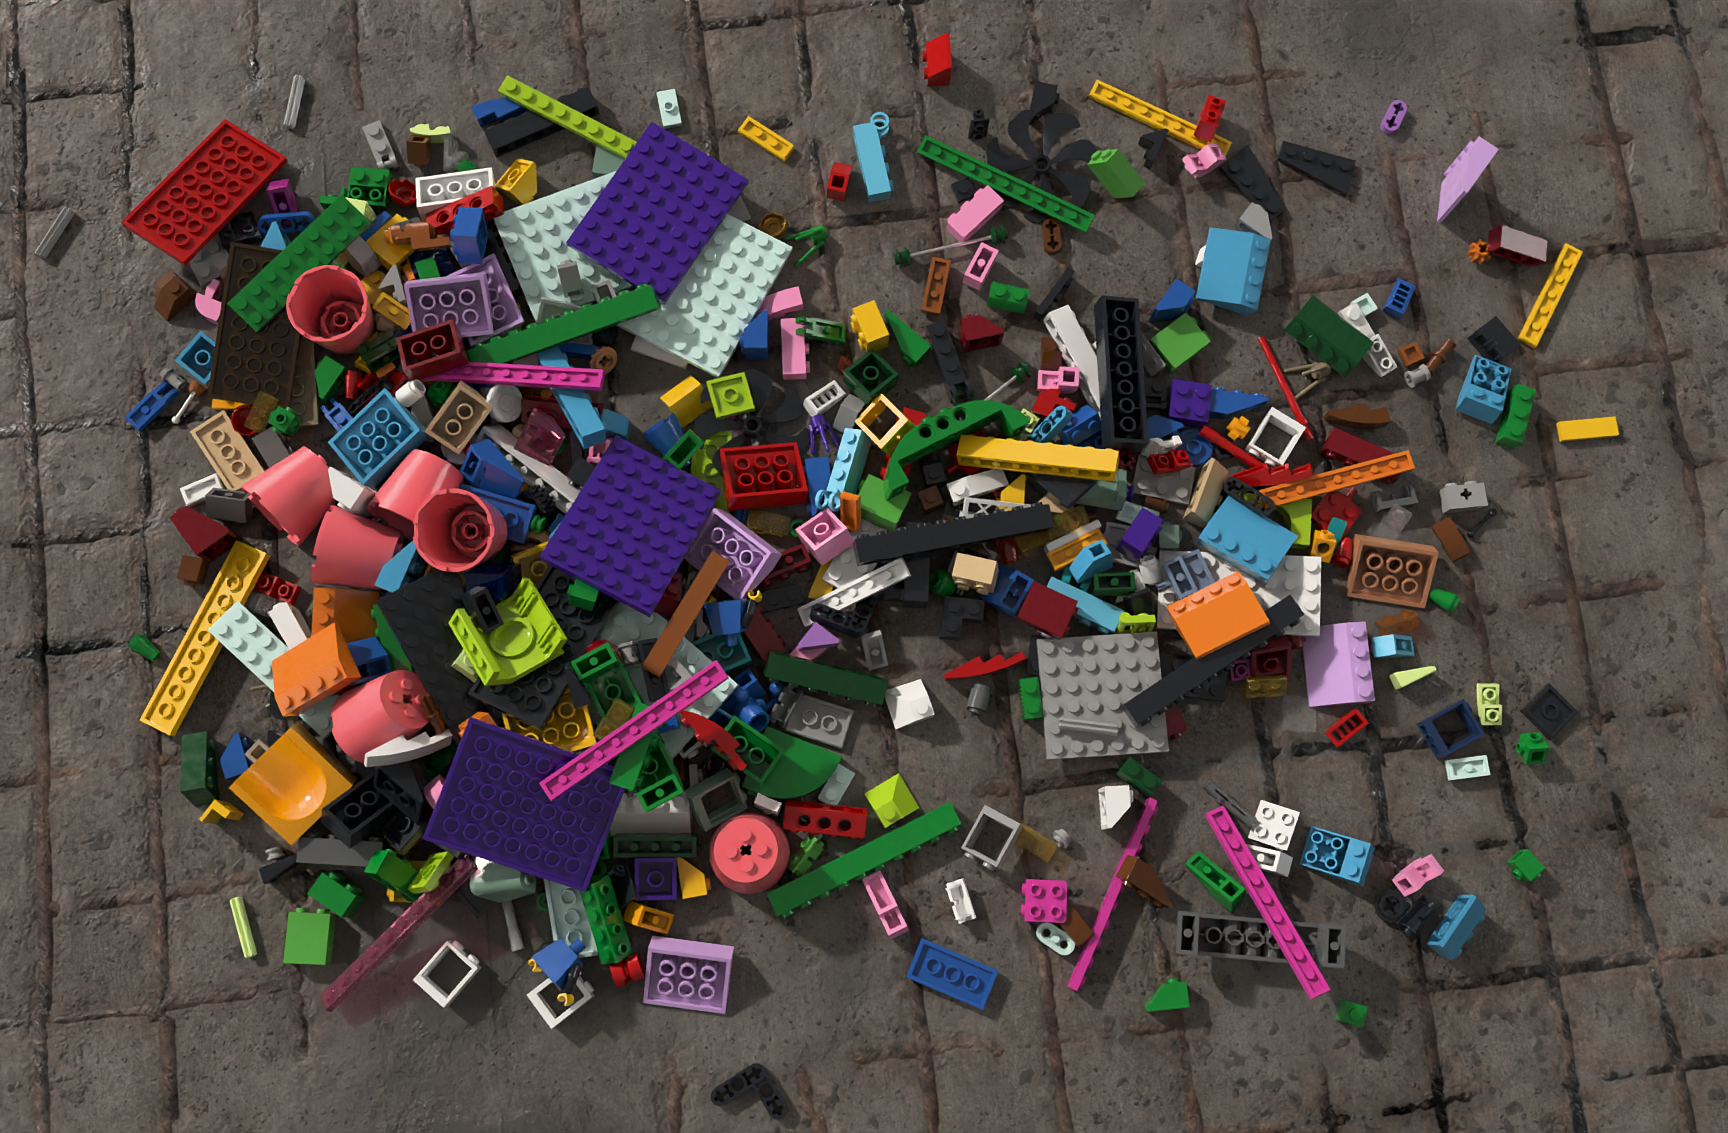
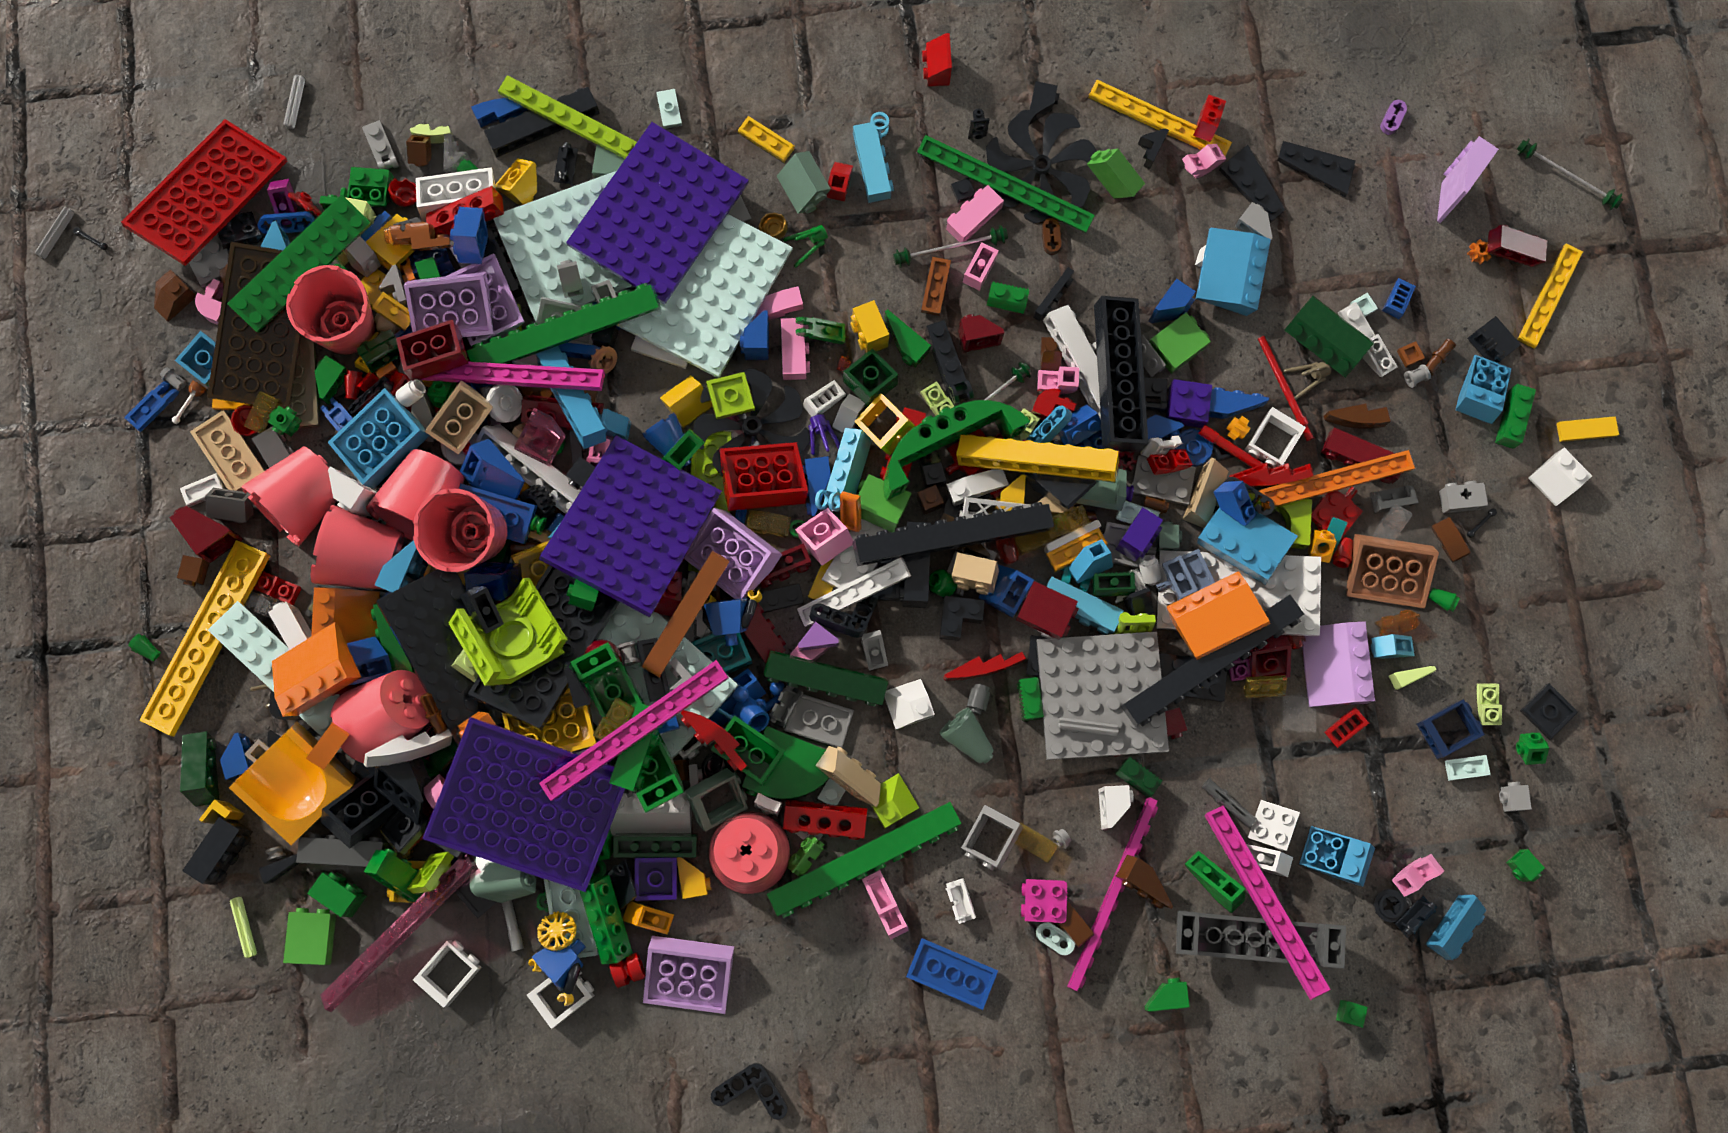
(77, 231): none -> black hinge
(218, 851): none -> black brick
(304, 201): none -> red plate
(327, 746): none -> orange slope
(556, 931): none -> yellow wheel
(565, 164): none -> black hinge
(803, 182): none -> sand green brick
(850, 775): none -> tan slope
(936, 398): none -> yellowish green slope
(968, 736): none -> sand green cone
(1235, 501): none -> blue slope
(1515, 797): none -> light grey brick
(1560, 476): none -> white slope
(1608, 198): none -> dark green axle

